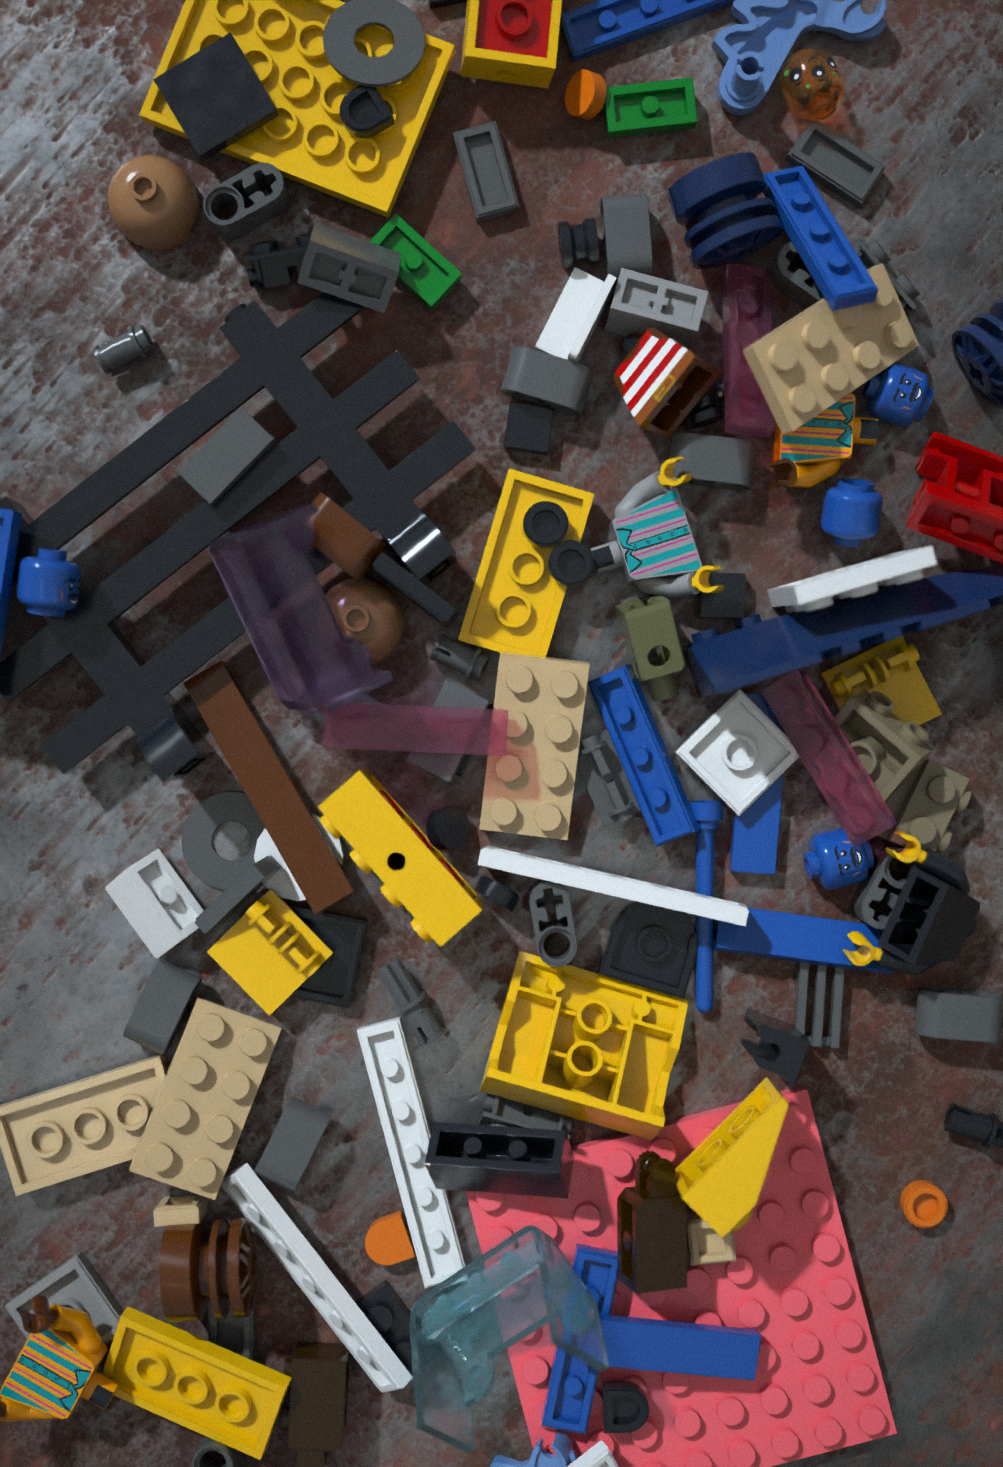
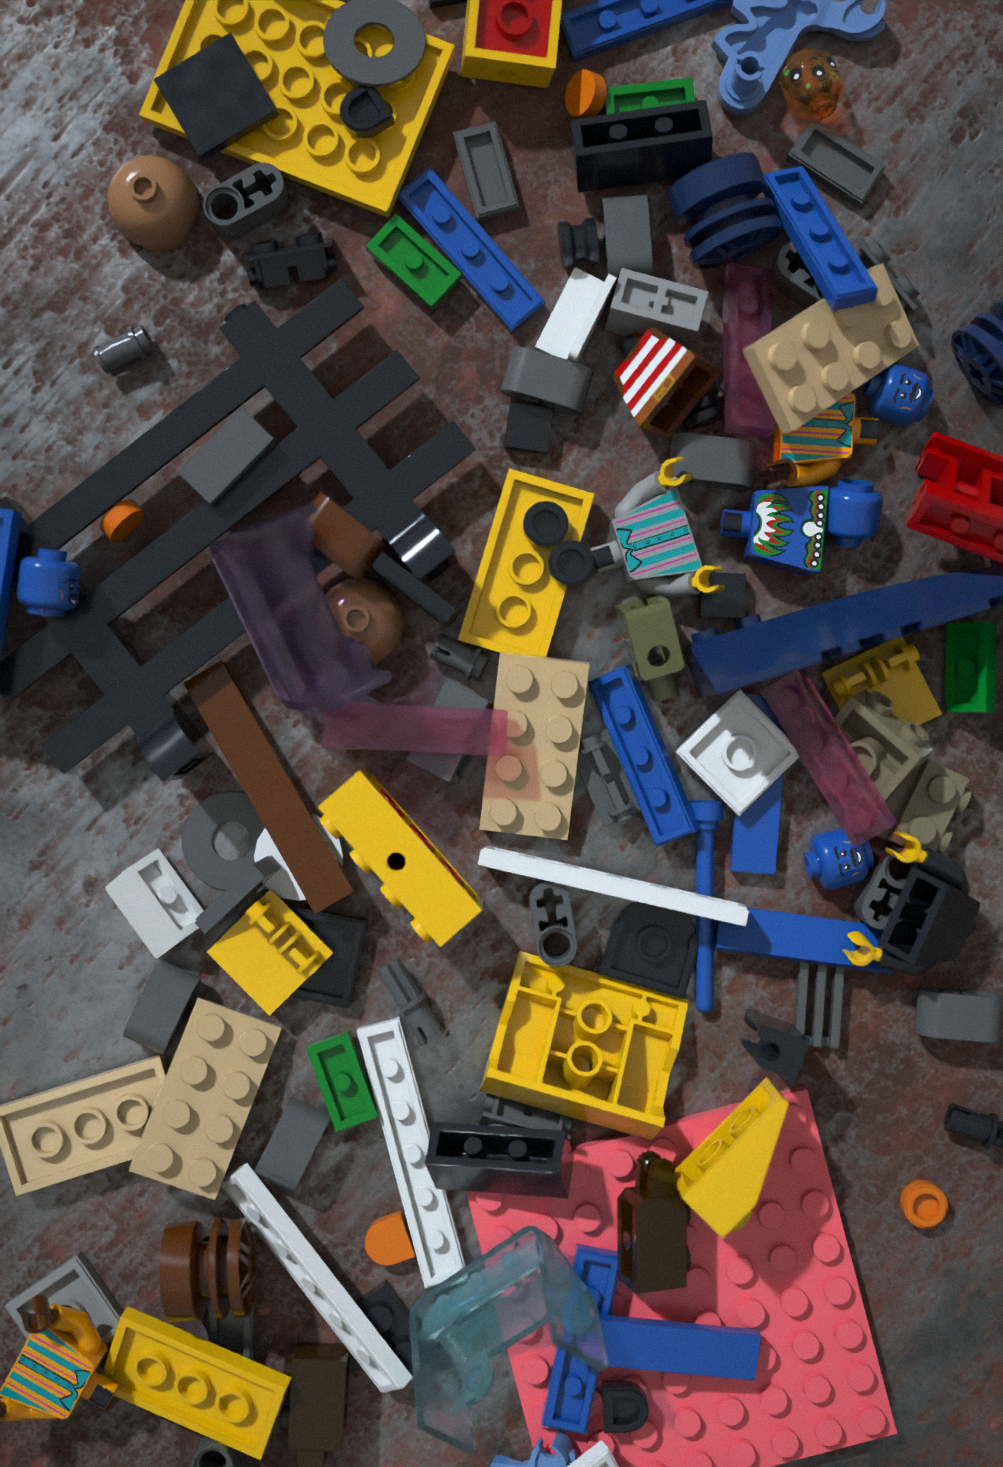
(122, 520): none -> orange tile
(180, 1210): tan tile -> none
(342, 1080): none -> green plate
(349, 268): dark grey hinge -> none
(448, 828): black tile -> none
(470, 250): none -> blue tile
(497, 893): black tile -> none
(640, 145): none -> black brick
(707, 1245): tan tile -> none
(782, 528): none -> torso
(853, 580): white plate -> none
(970, 667): none -> green plate

